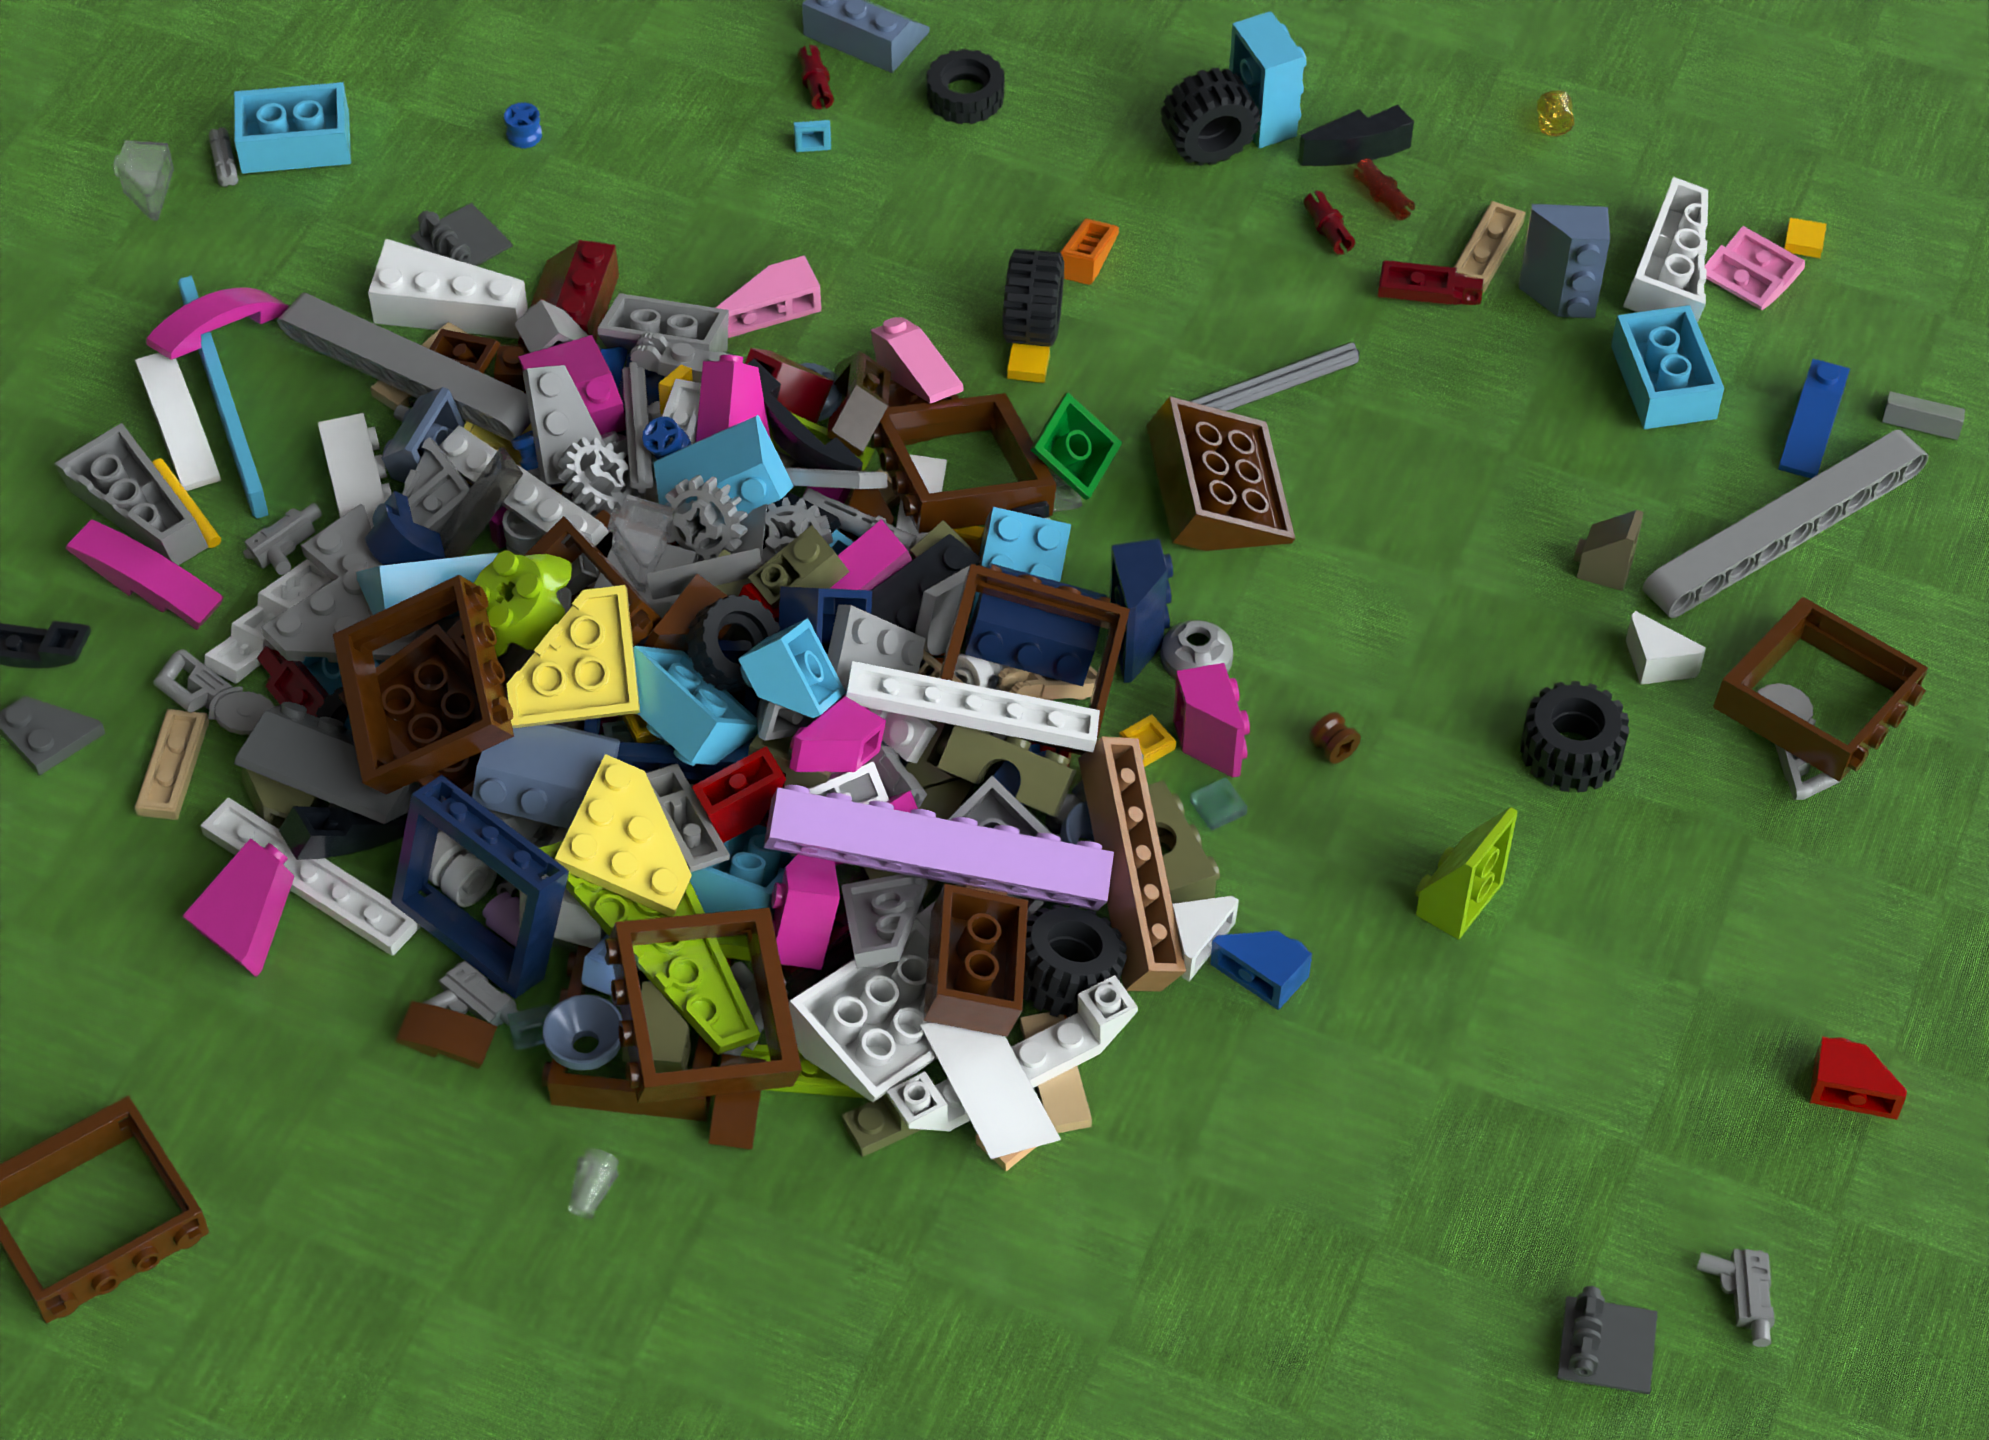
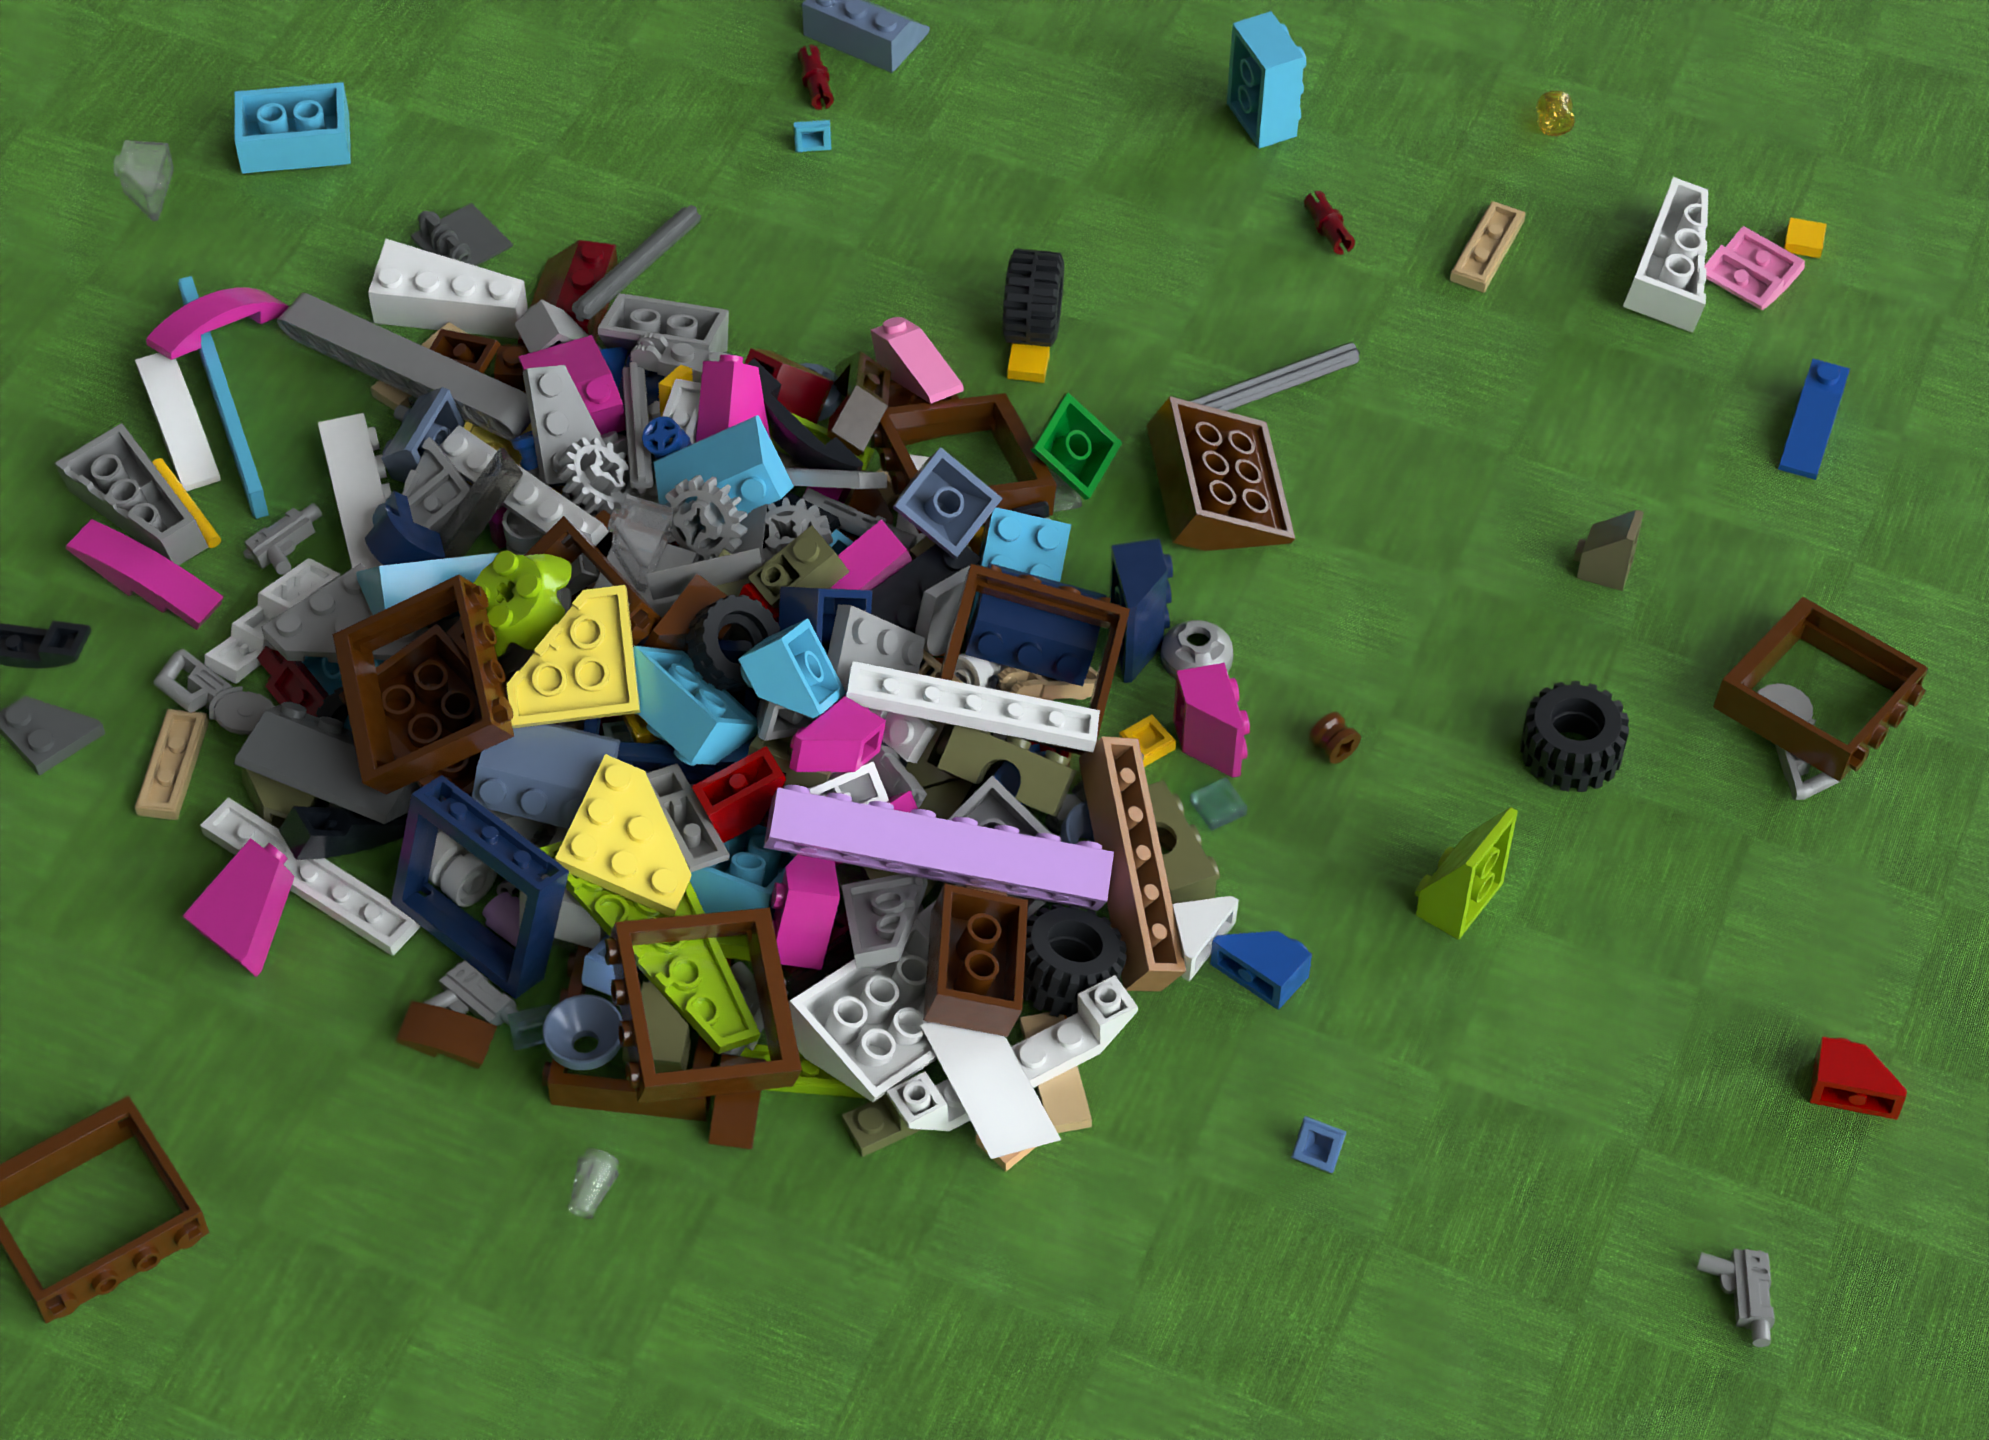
(223, 157): light grey axle -> none
(342, 545): light grey wing -> none
(523, 125): blue wheel -> none
(635, 263): none -> dark grey axle
(773, 297): bright pink slope -> none
(946, 502): none -> sand blue slope
(965, 106): black tyre -> none
(1085, 254): orange slope -> none
(1210, 116): black tyre -> none
(1318, 1144): none -> medium blue slope
(1357, 138): black slope -> none
(1384, 189): clear red pin -> none
(1428, 284): dark red hinge -> none
(1565, 258): sand blue slope -> none
(1607, 1343): dark grey hinge -> none
(1661, 652): white slope -> none
(1667, 367): medium azure brick -> none
(1784, 523): light grey beam -> none
(1923, 415): light grey slope -> none

